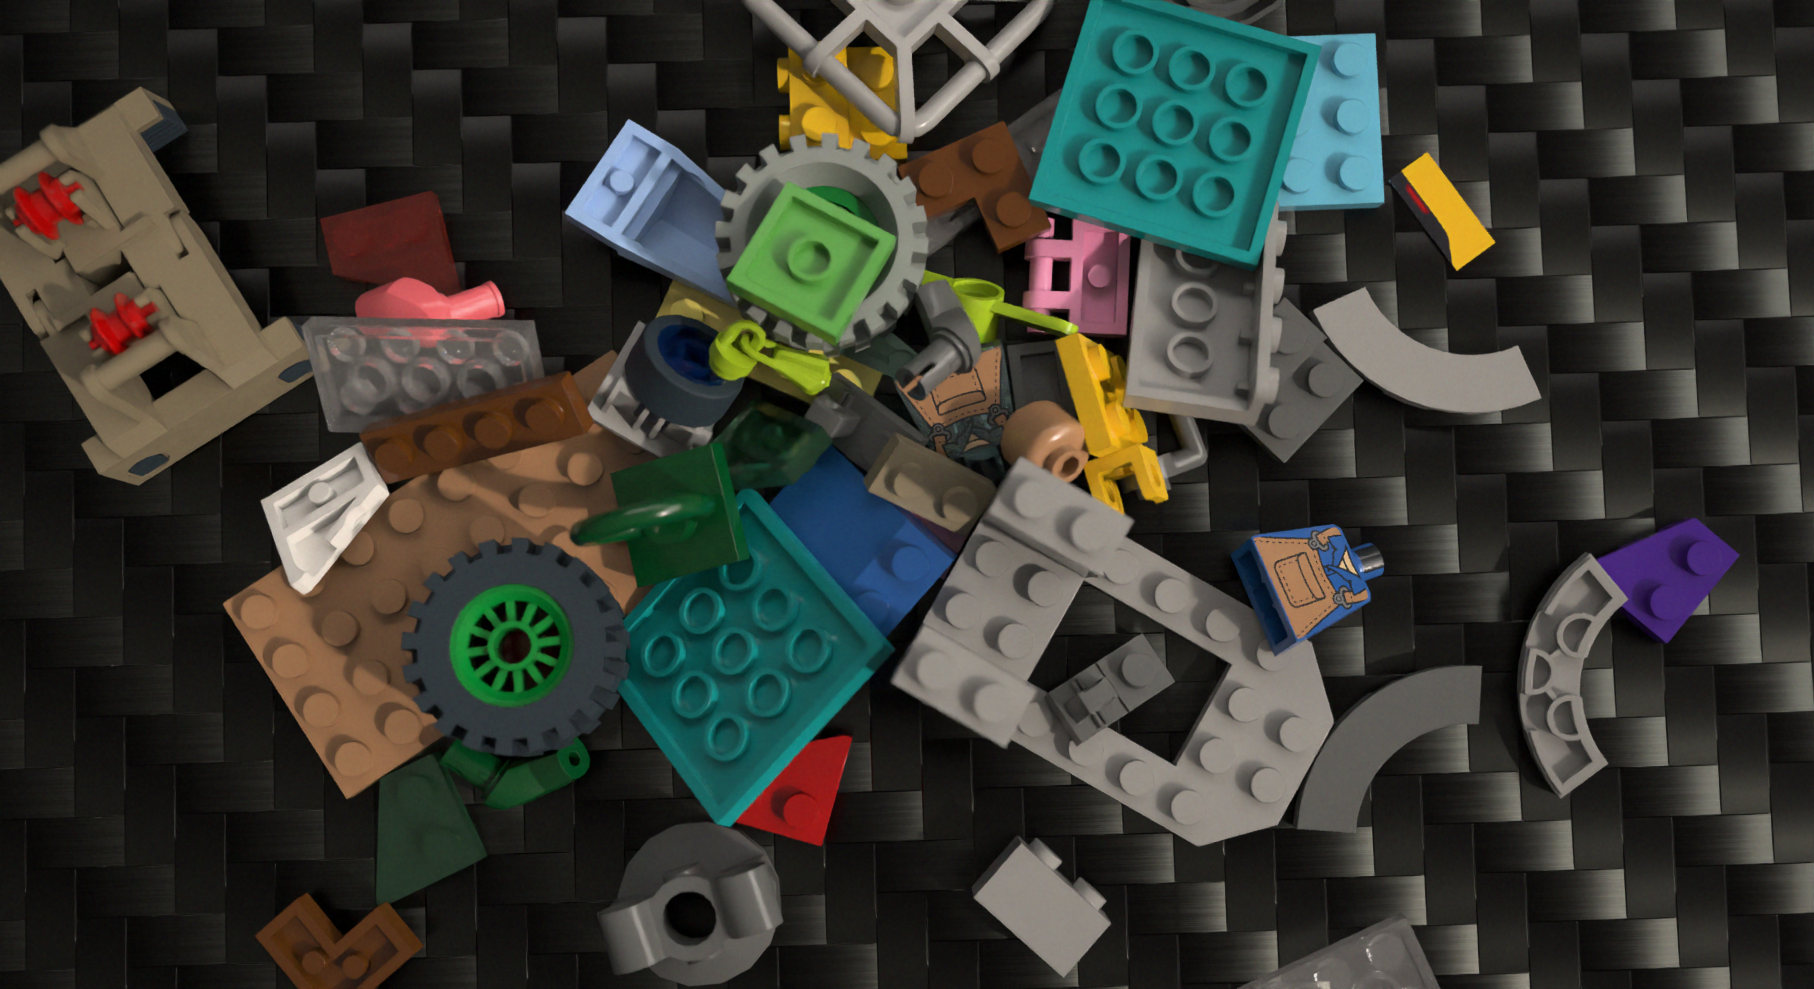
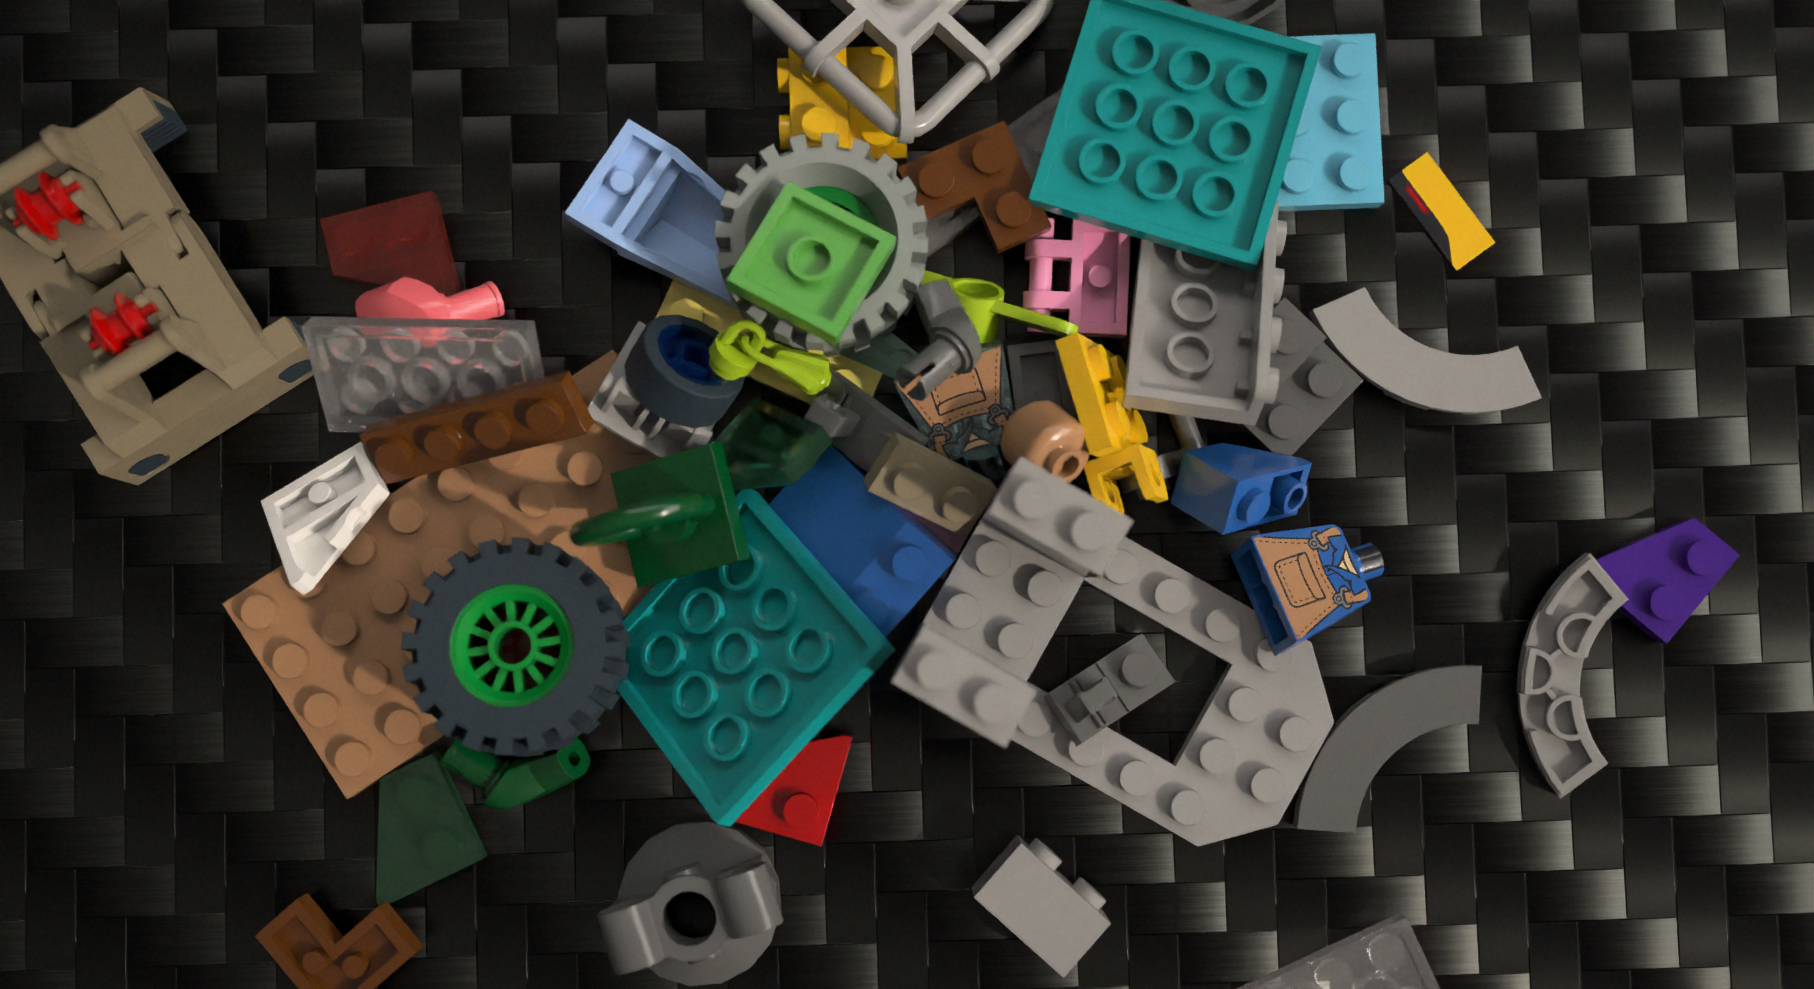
(1239, 486): none -> blue slope

